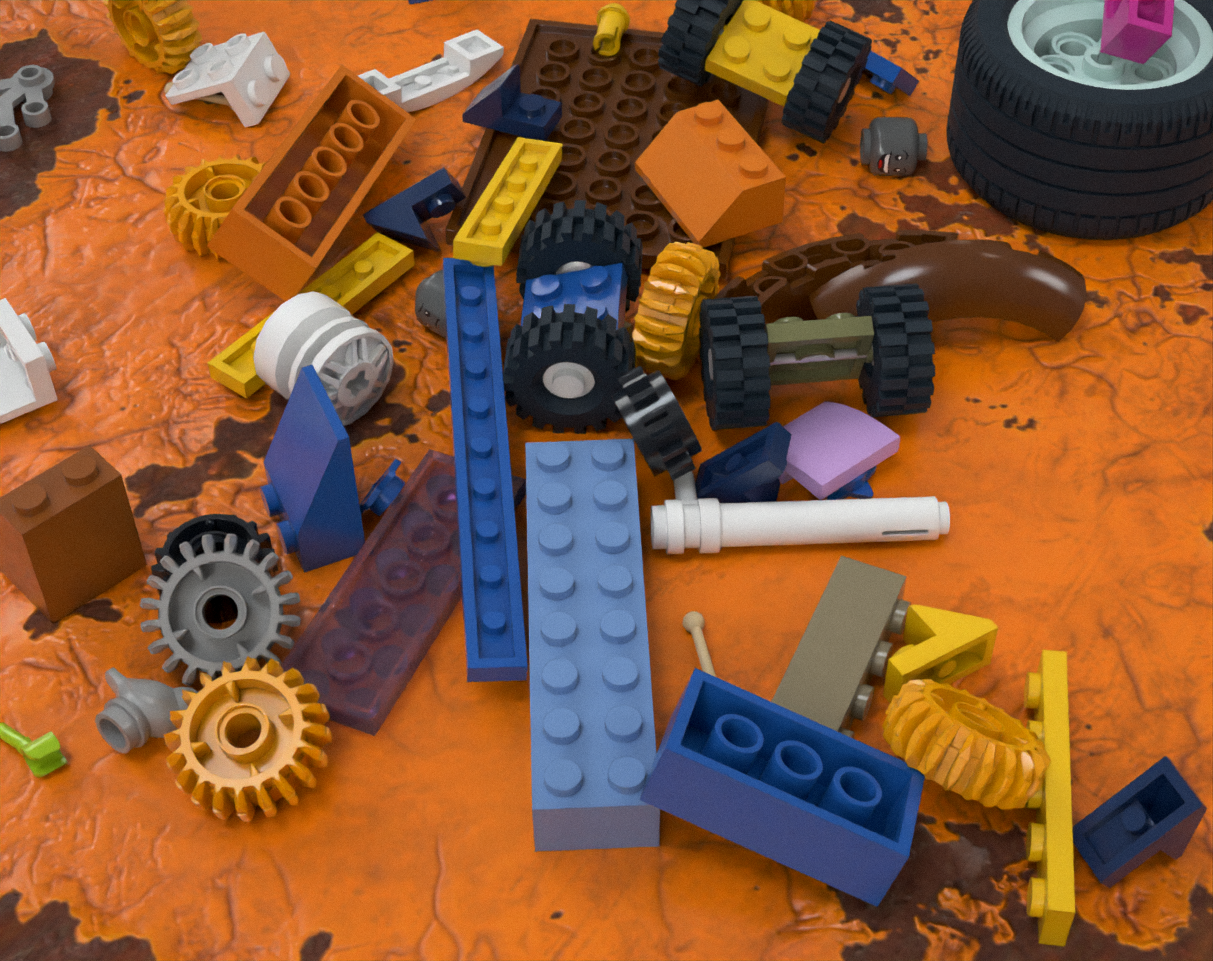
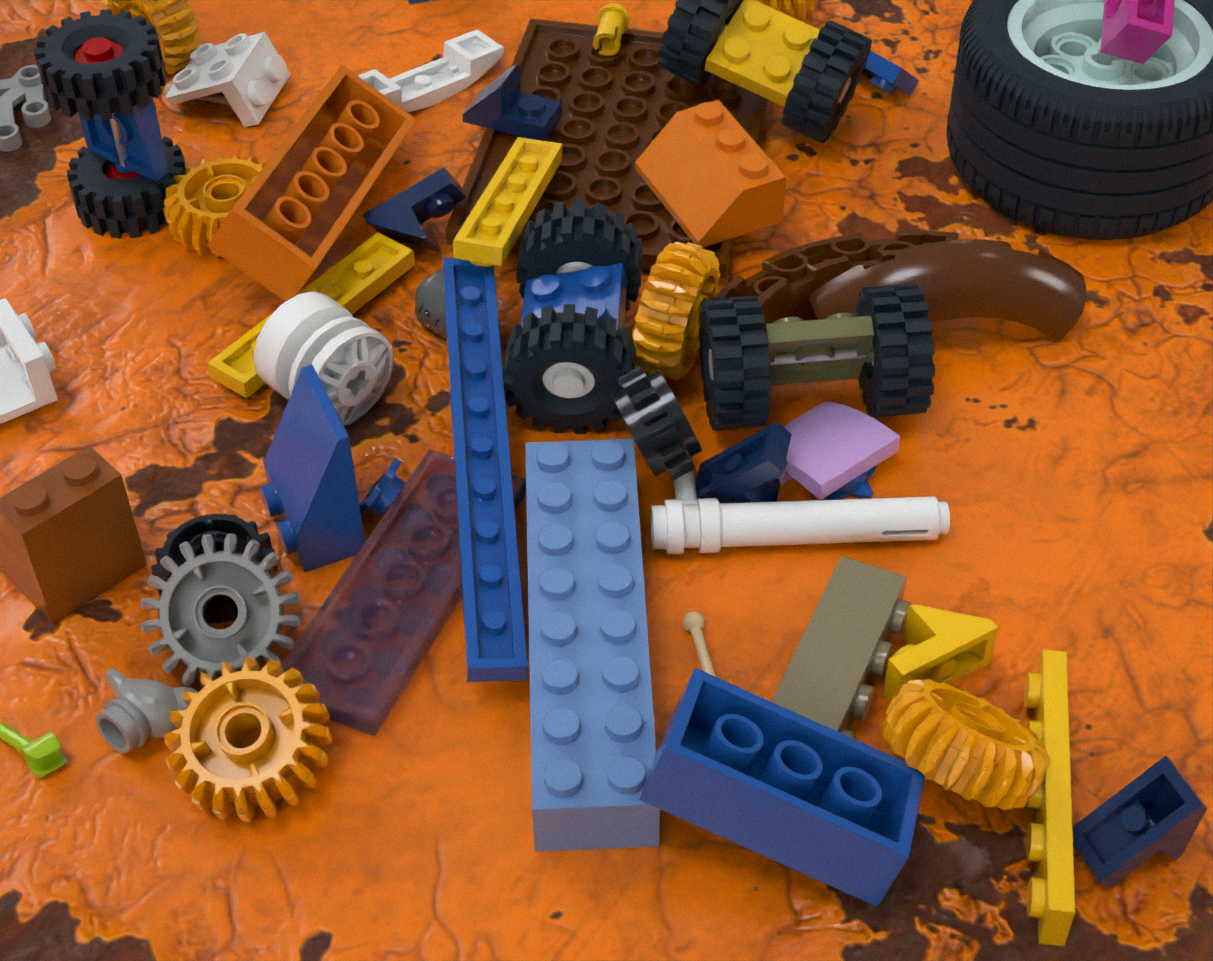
(109, 74): none -> black plate
(892, 146): dark grey head -> none

